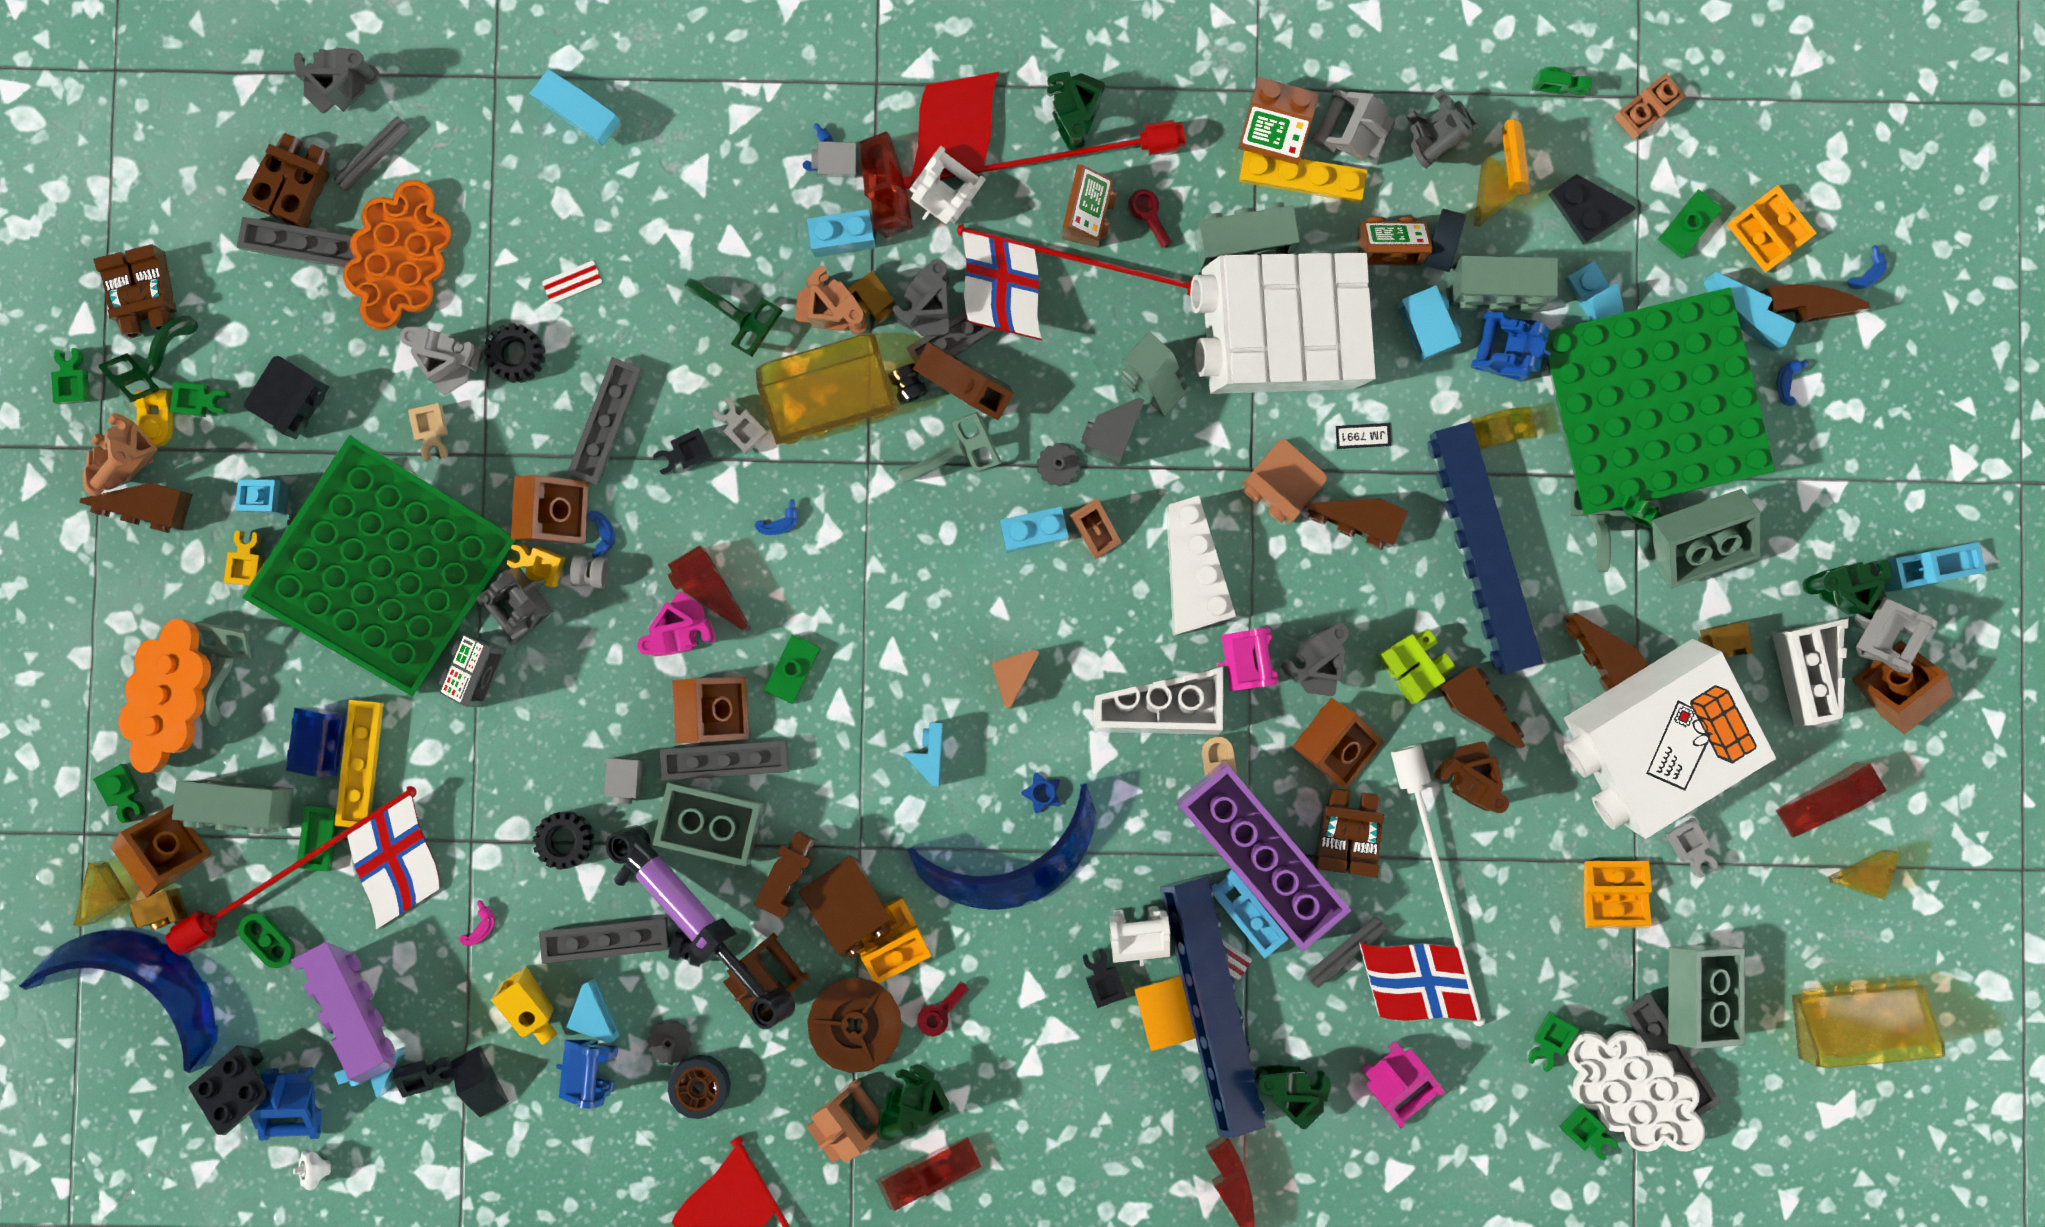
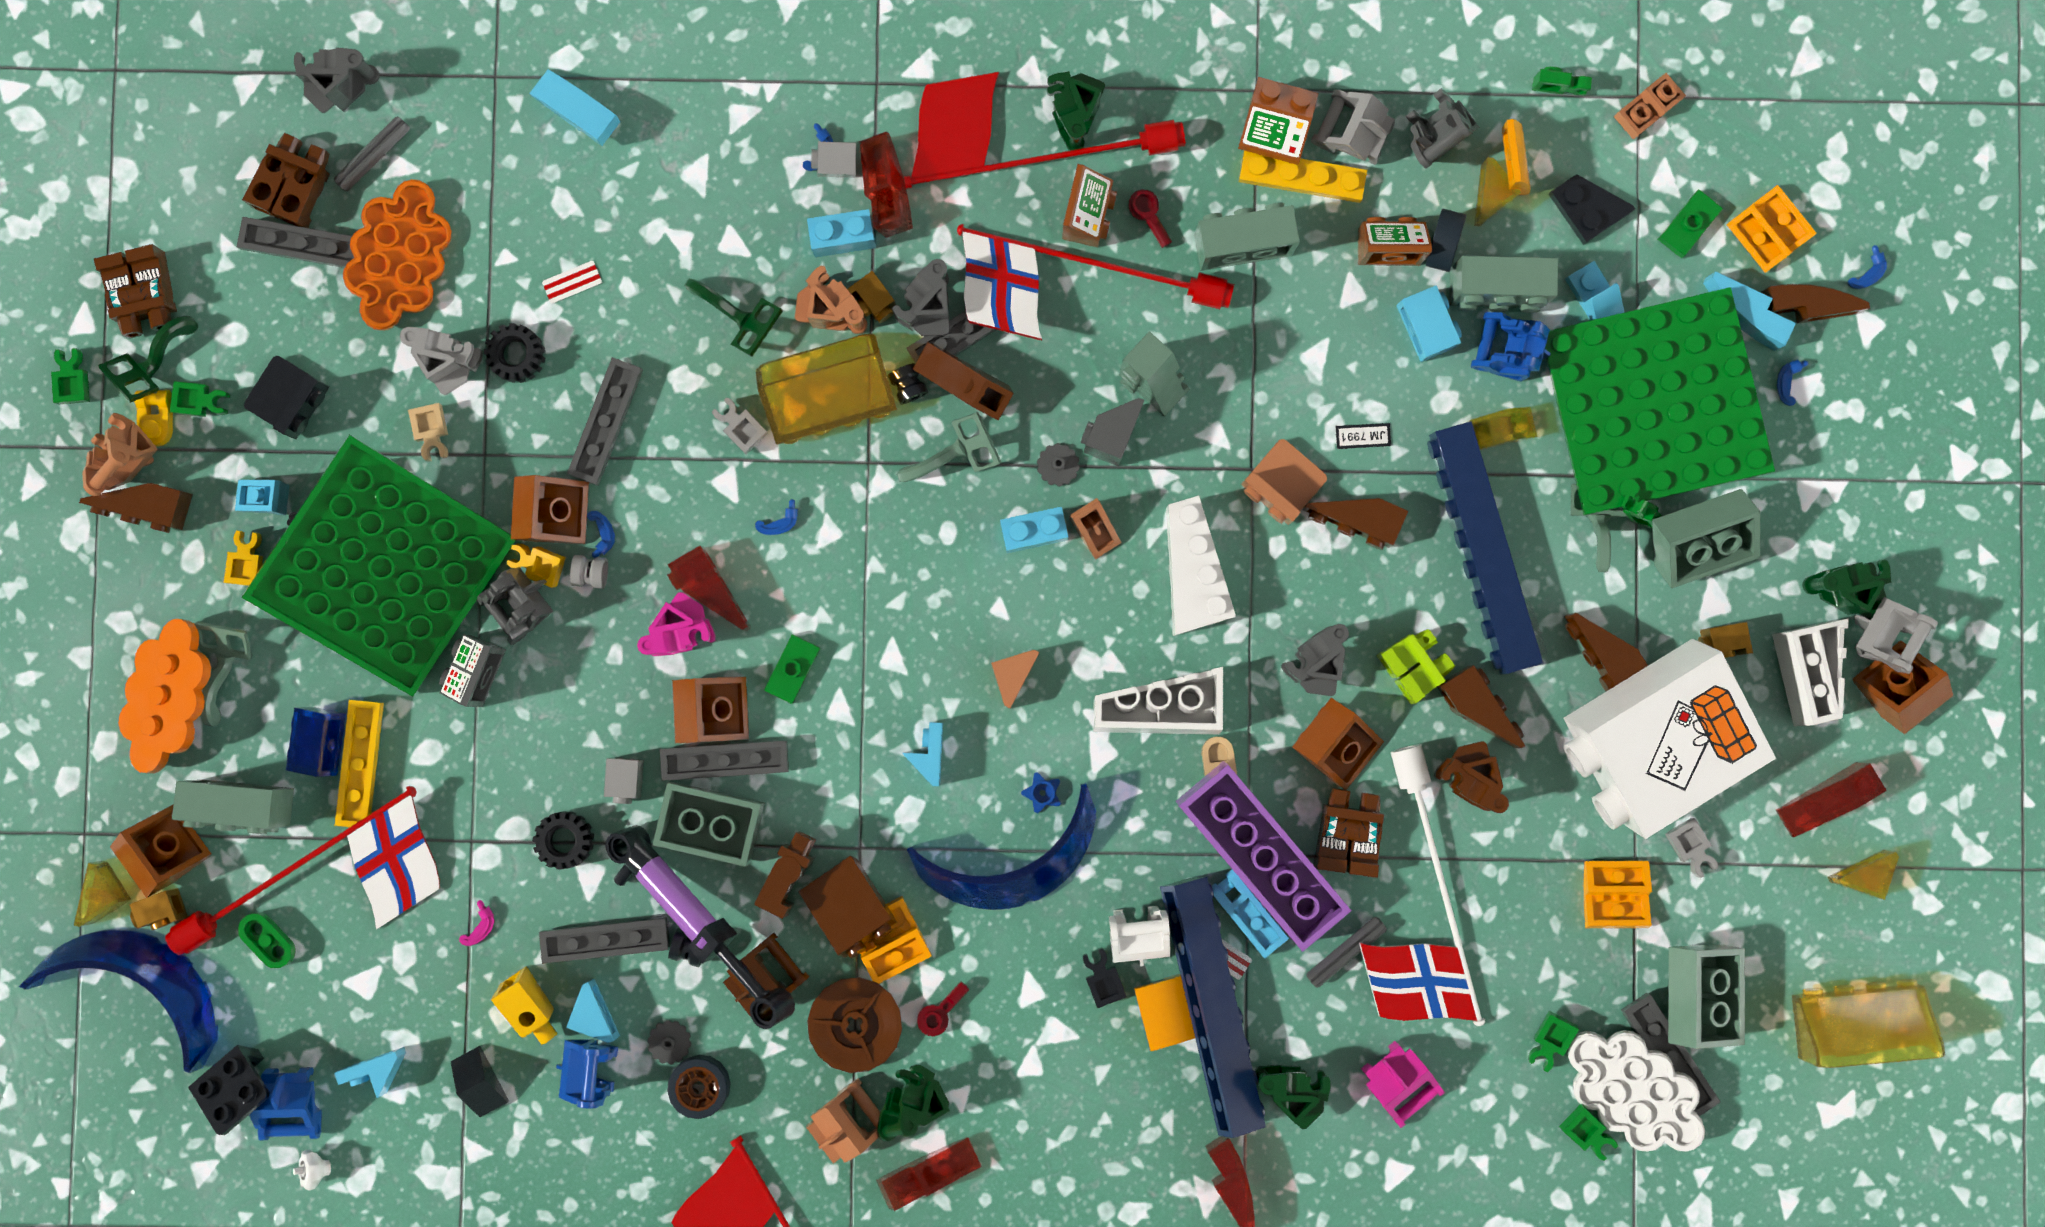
(118, 788): green plate -> none
(316, 830): green tile -> none
(347, 1010): medium lavender wedge -> none
(420, 1077): black plate -> none
(688, 450): black plate -> none
(939, 197): white piece -> none
(1241, 659): dark pink piece -> none
(1284, 322): white brick -> none
(1935, 566): medium azure slope -> none

